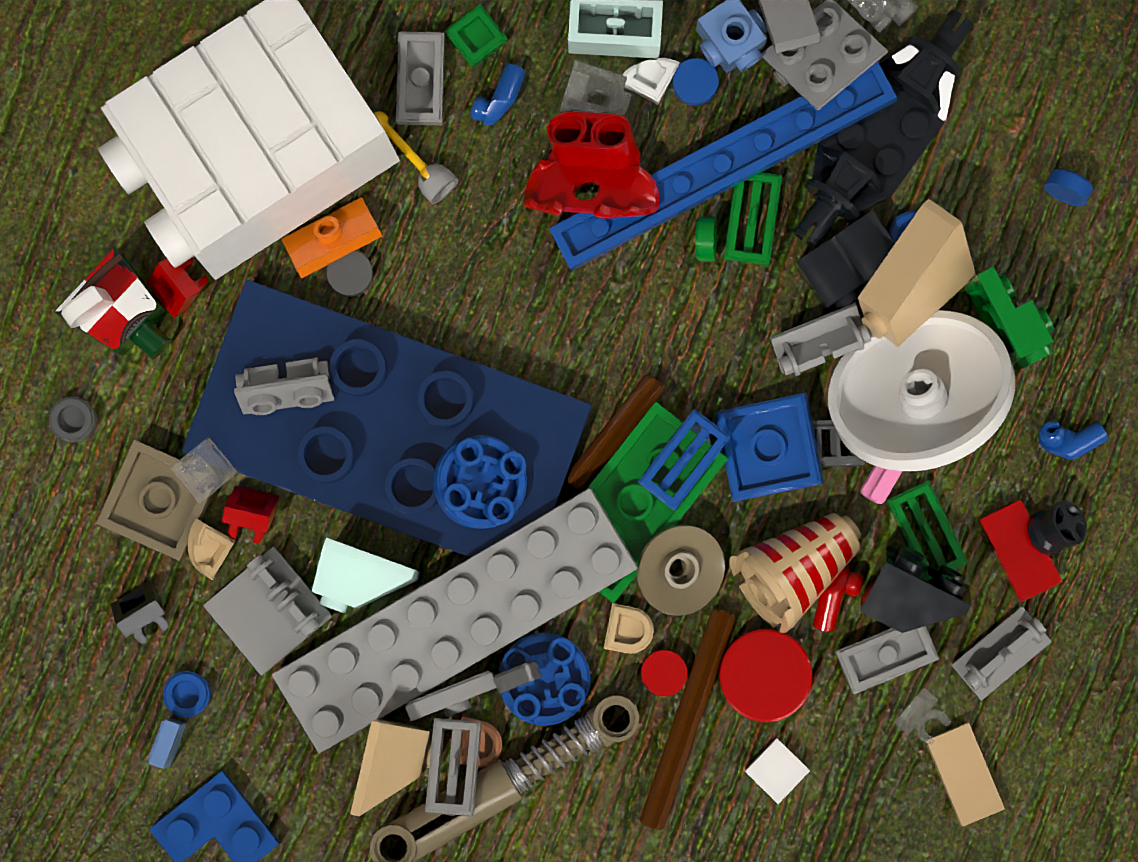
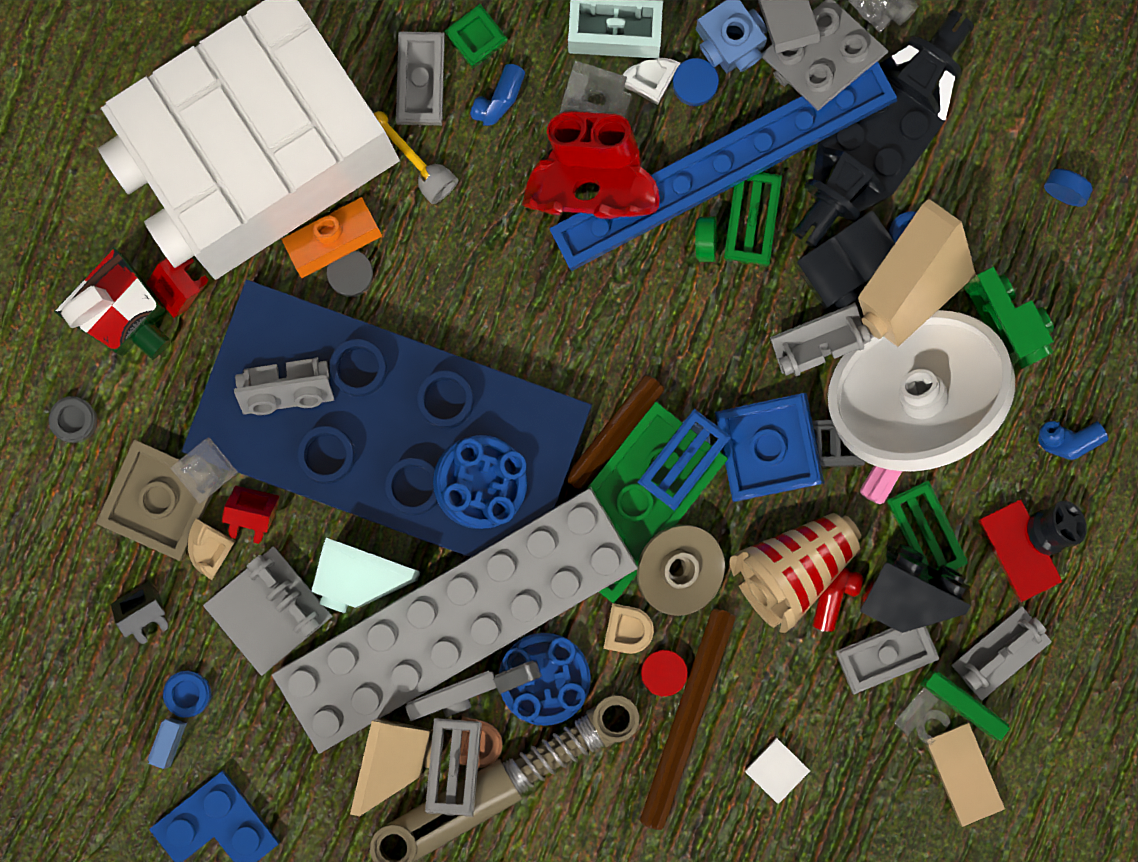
(765, 675): red tile -> none
(965, 705): none -> green tile

